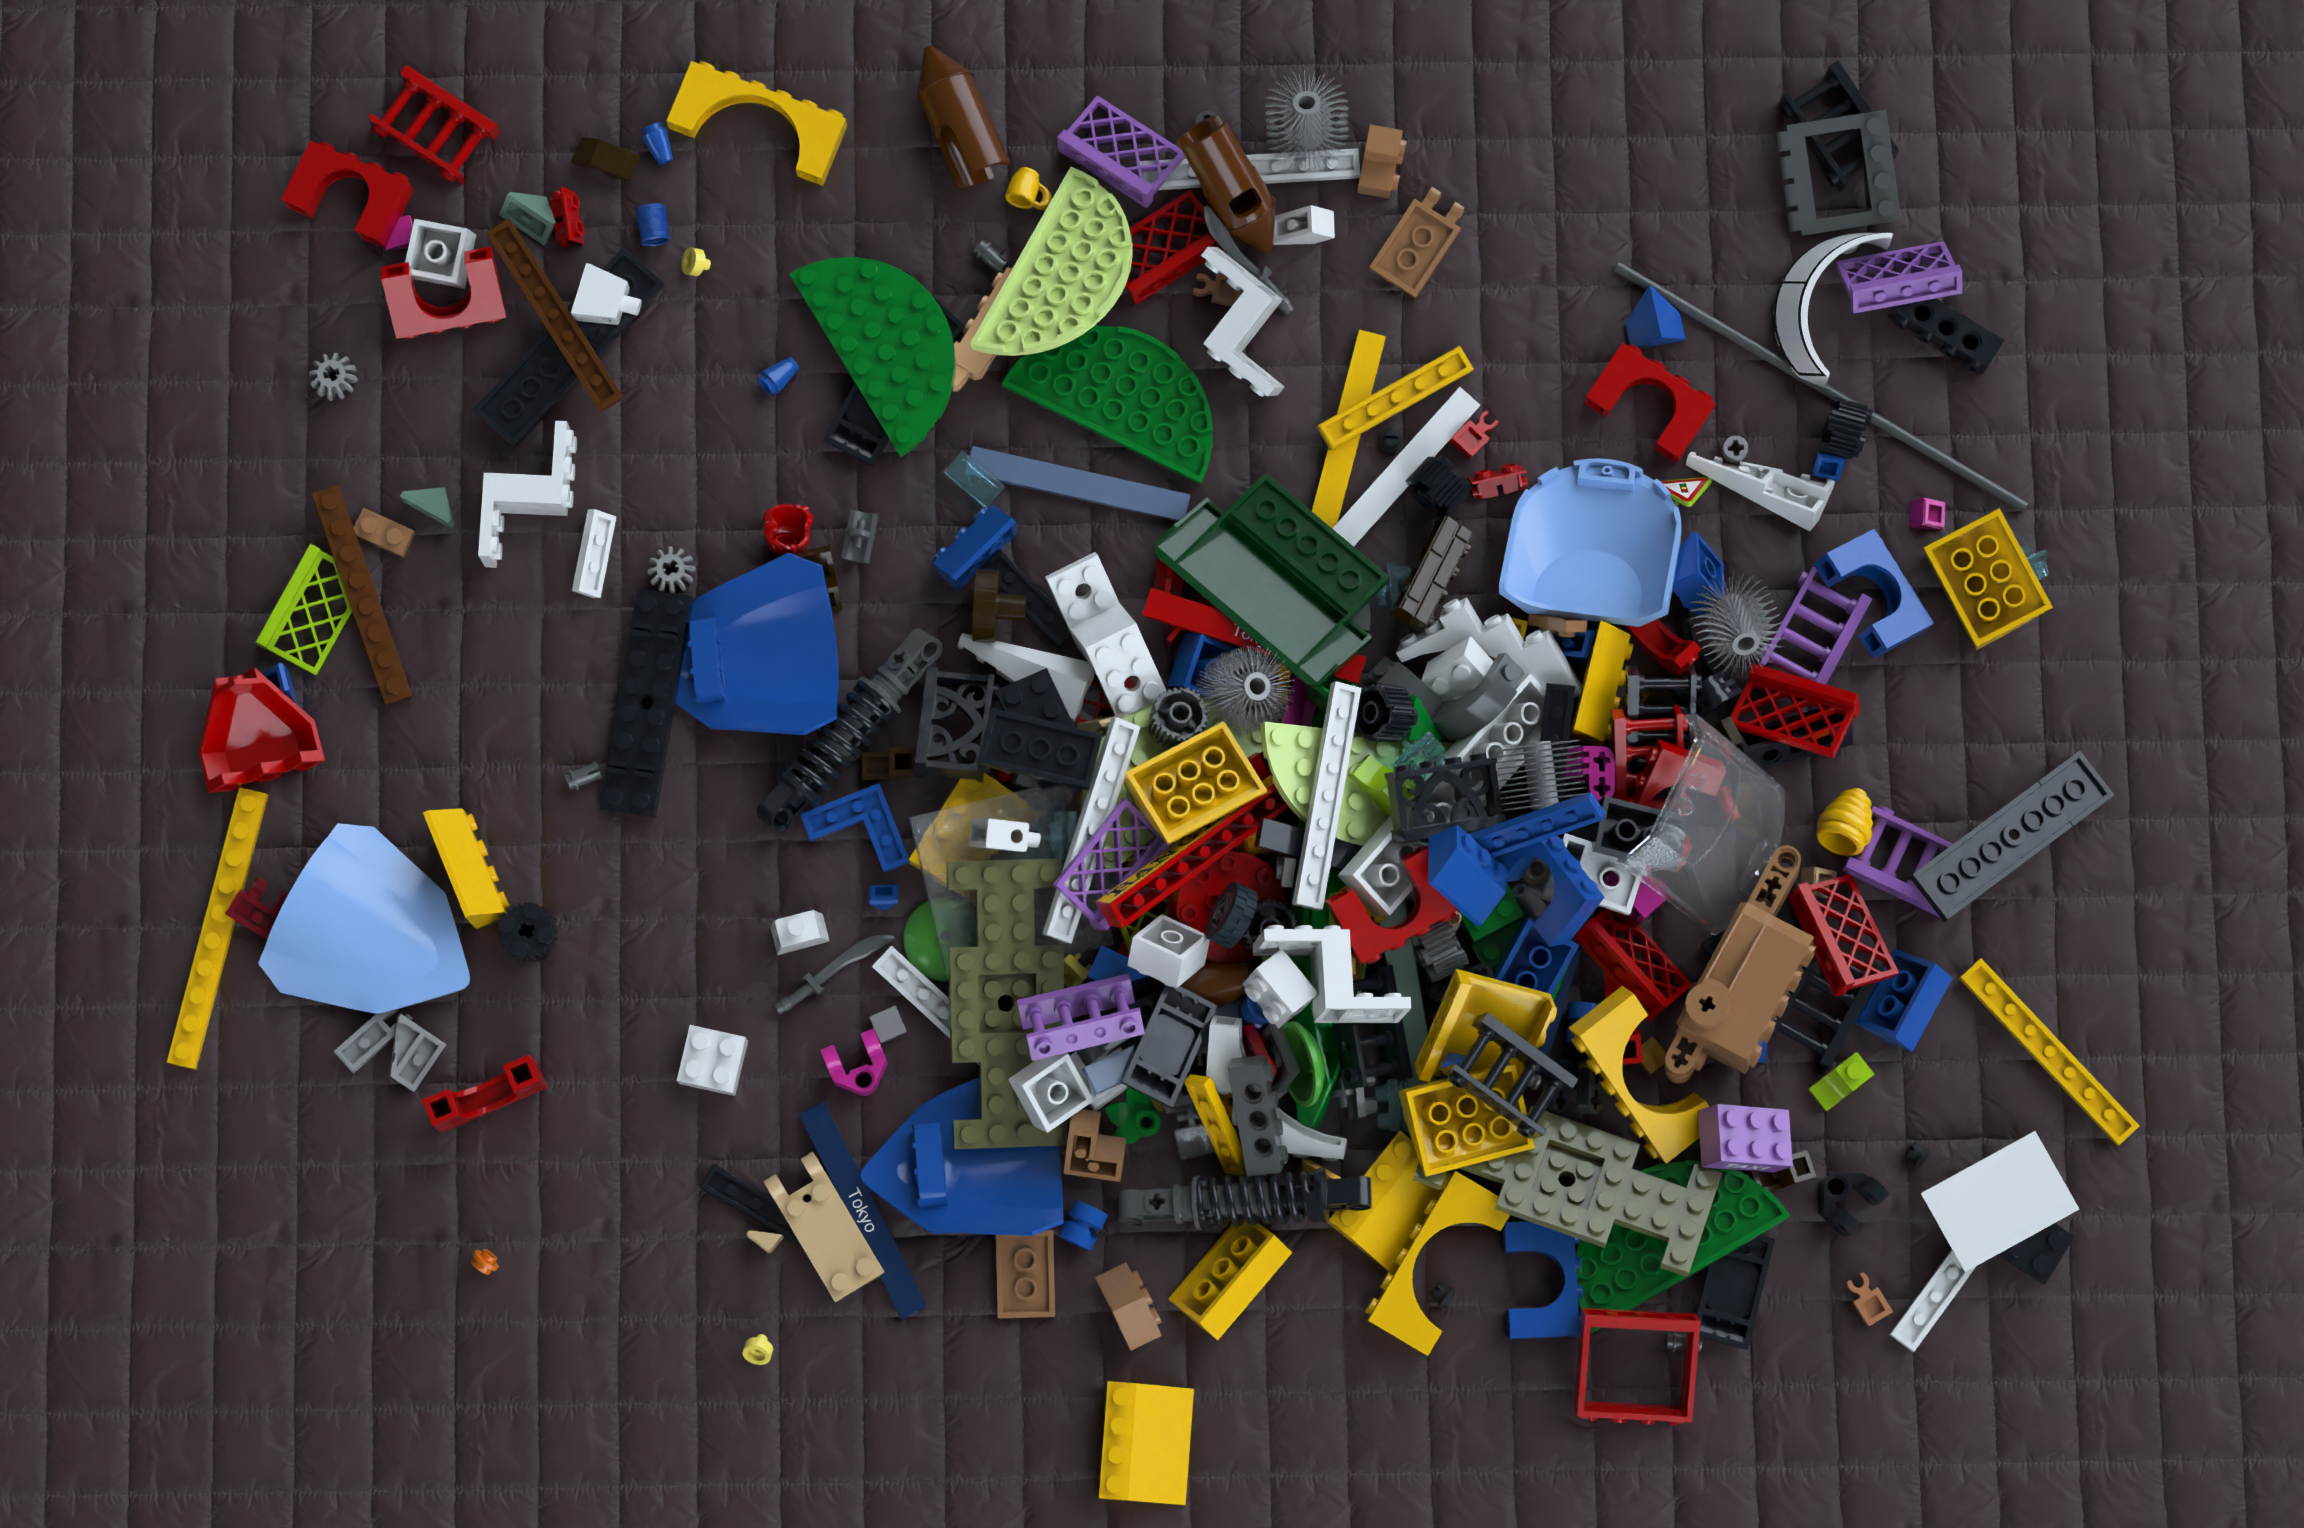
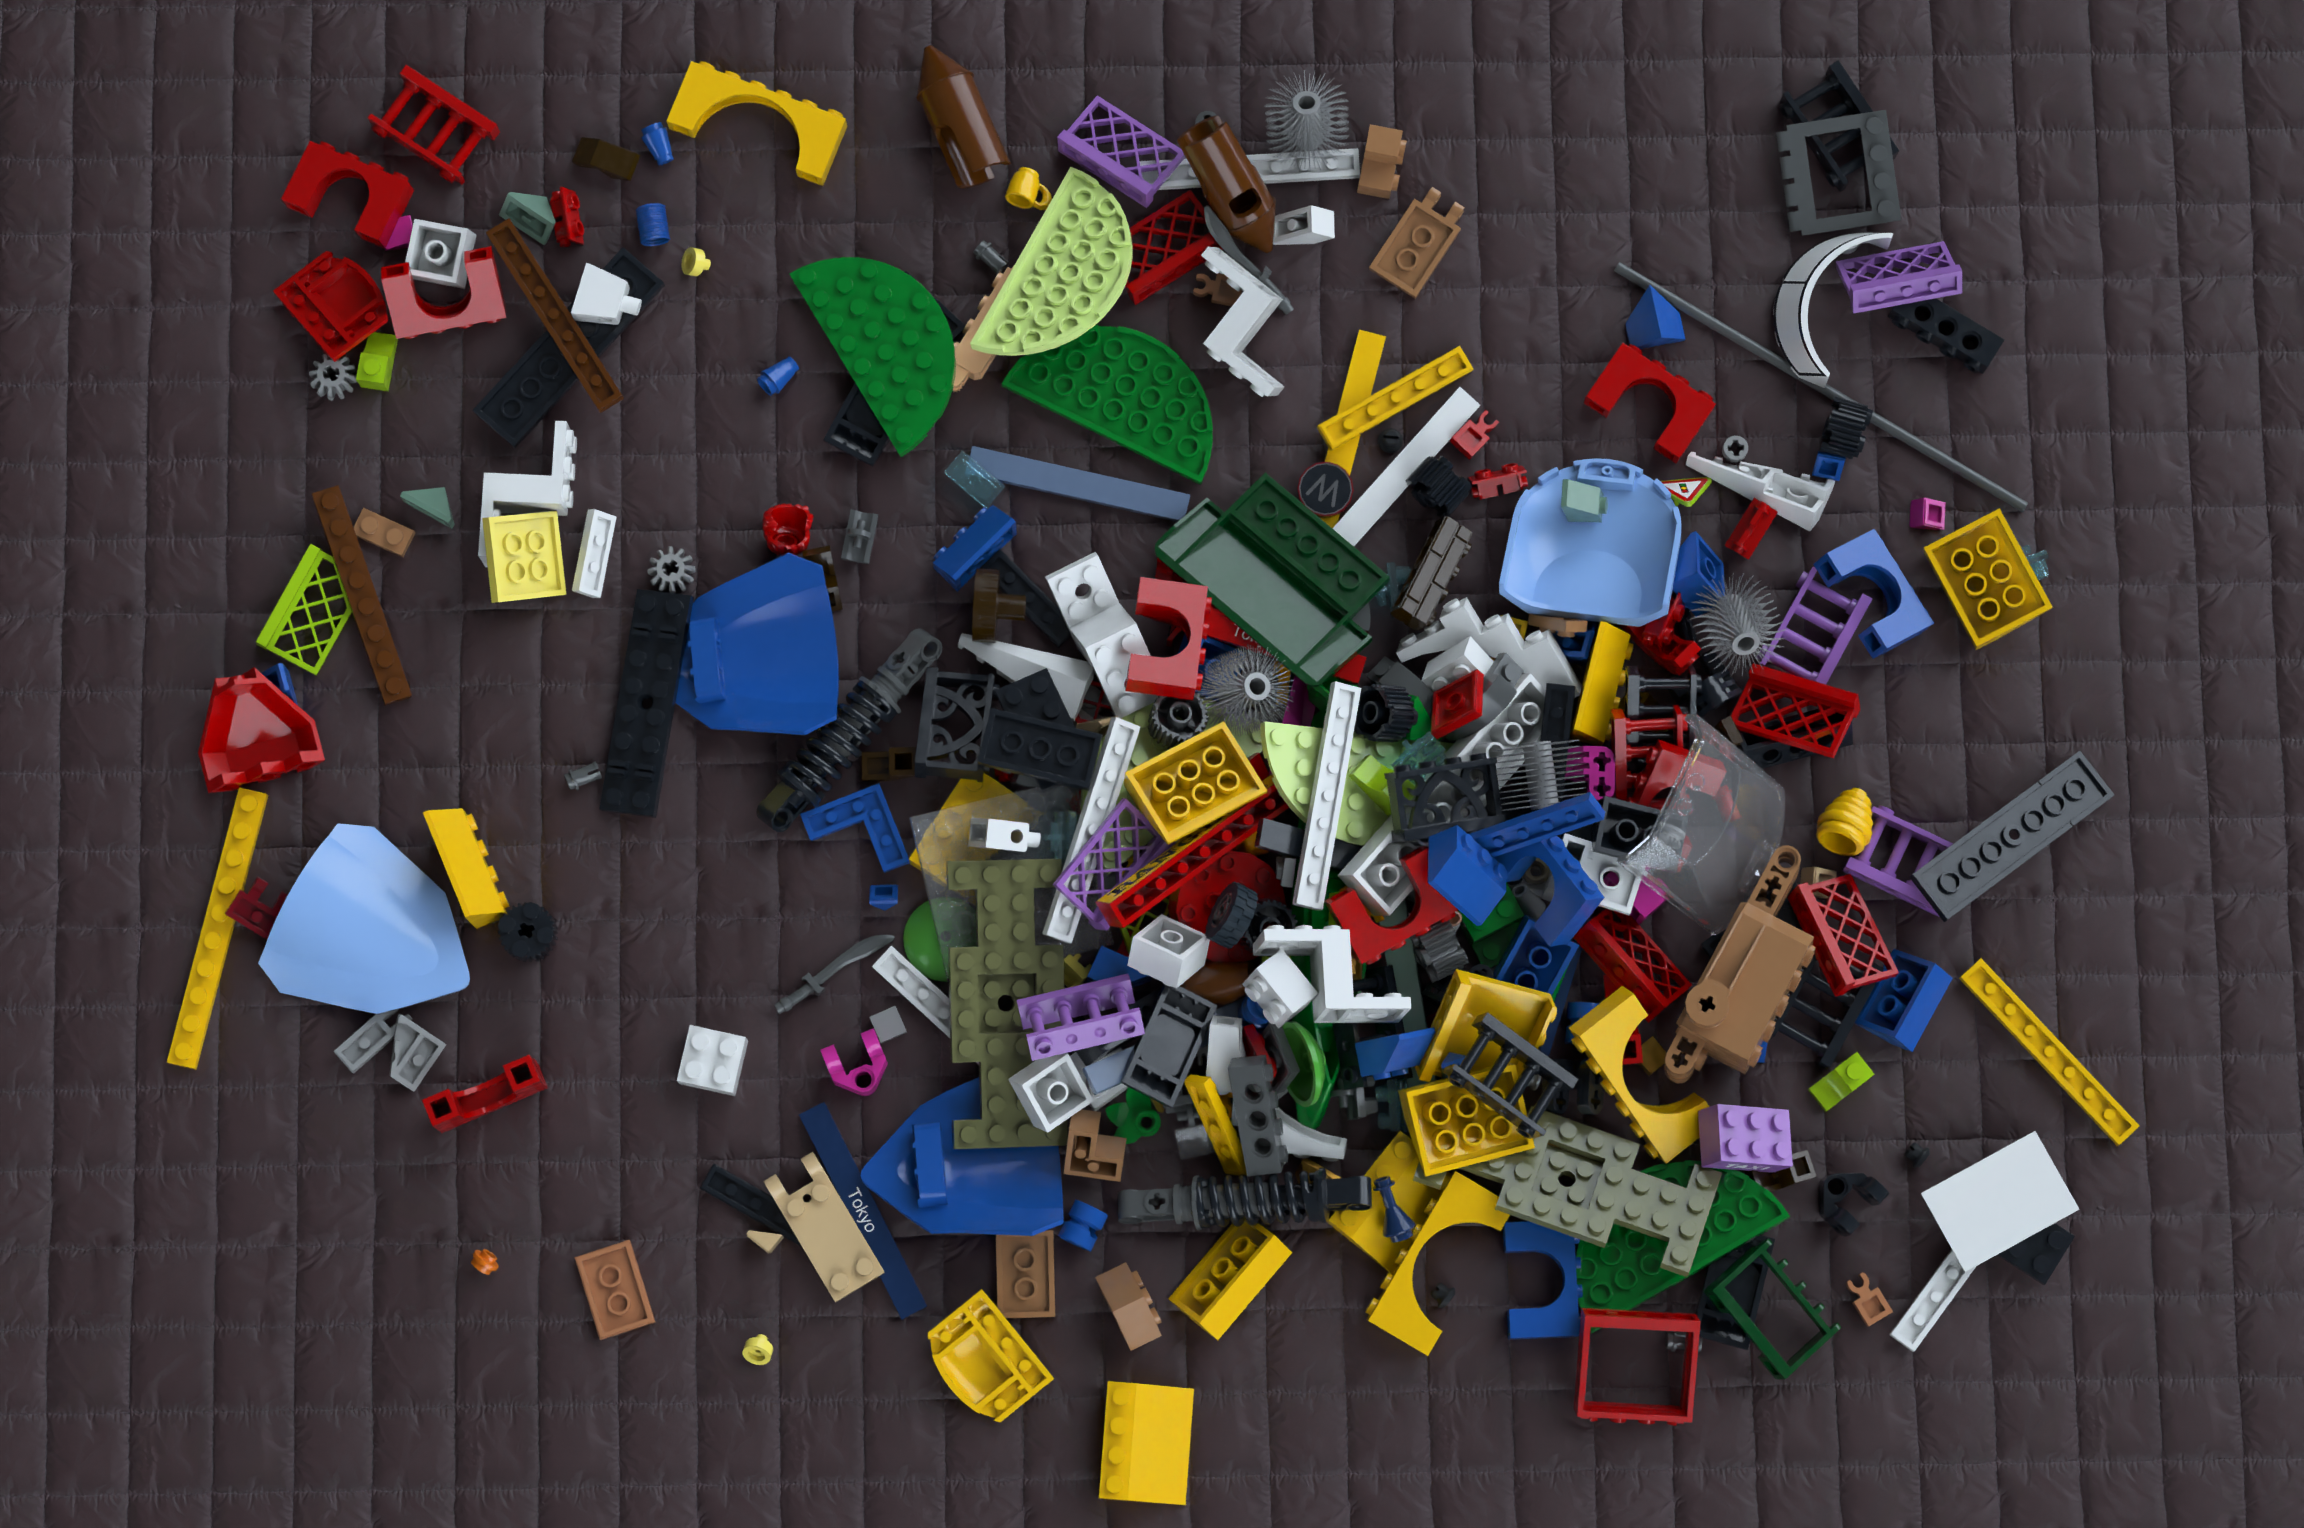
(334, 303): none -> red slope
(377, 361): none -> lime arch
(524, 556): none -> light yellow plate
(615, 1289): none -> nougat tile
(799, 931): white torso -> none
(986, 1359): none -> yellow slope
(1177, 674): none -> arch
(1325, 489): none -> black tile
(1393, 1053): none -> blue slope
(1396, 1222): none -> dark blue piece
(1457, 704): none -> red tile
(1582, 502): none -> sand green slope
(1662, 631): none -> red hinge
(1726, 1304): none -> dark green hinge
(1751, 528): none -> red hinge

